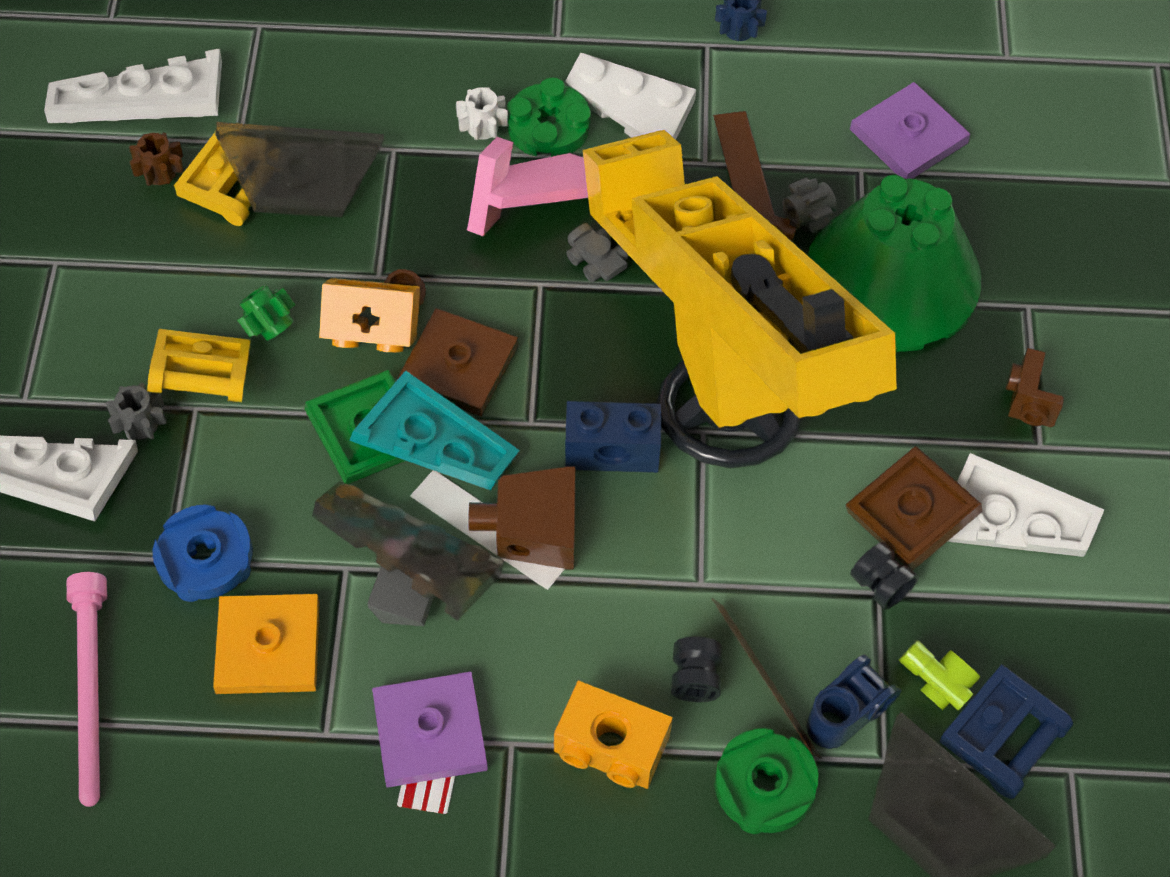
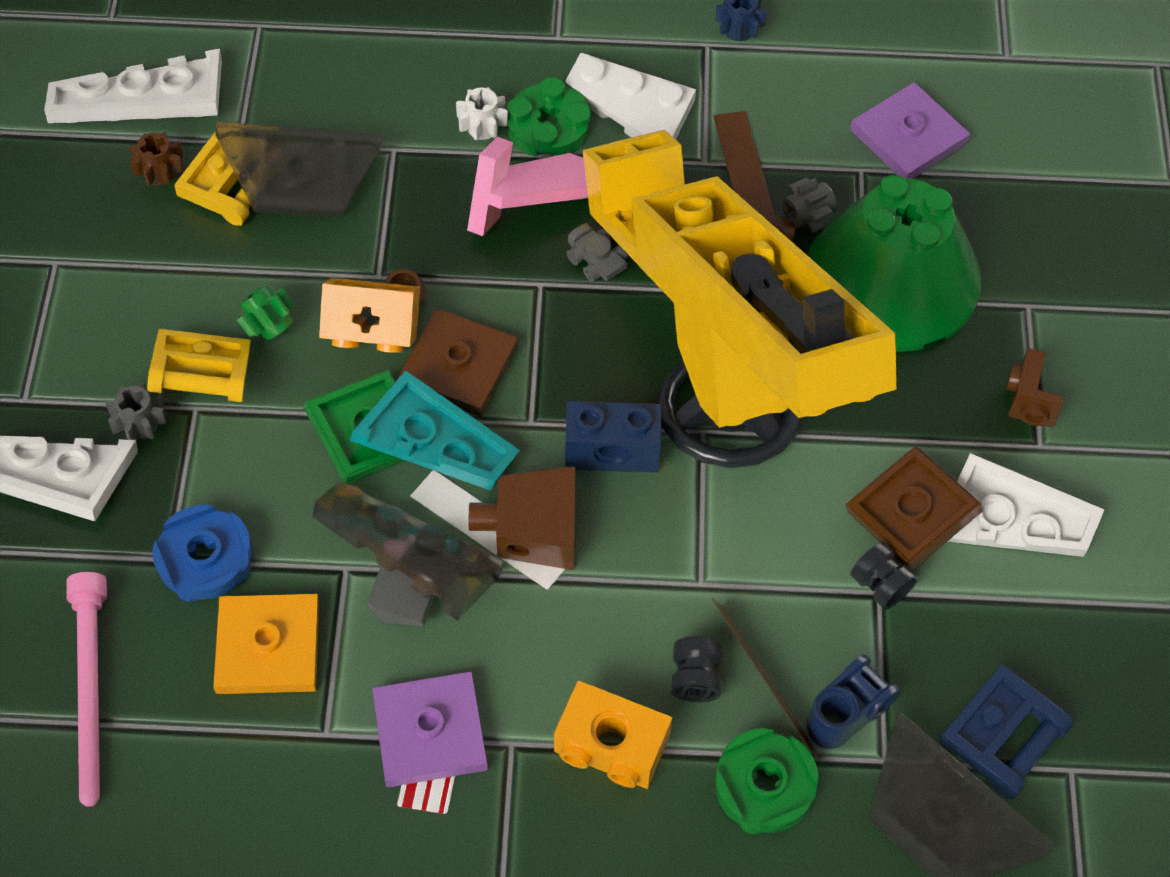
(945, 680): lime plate -> none

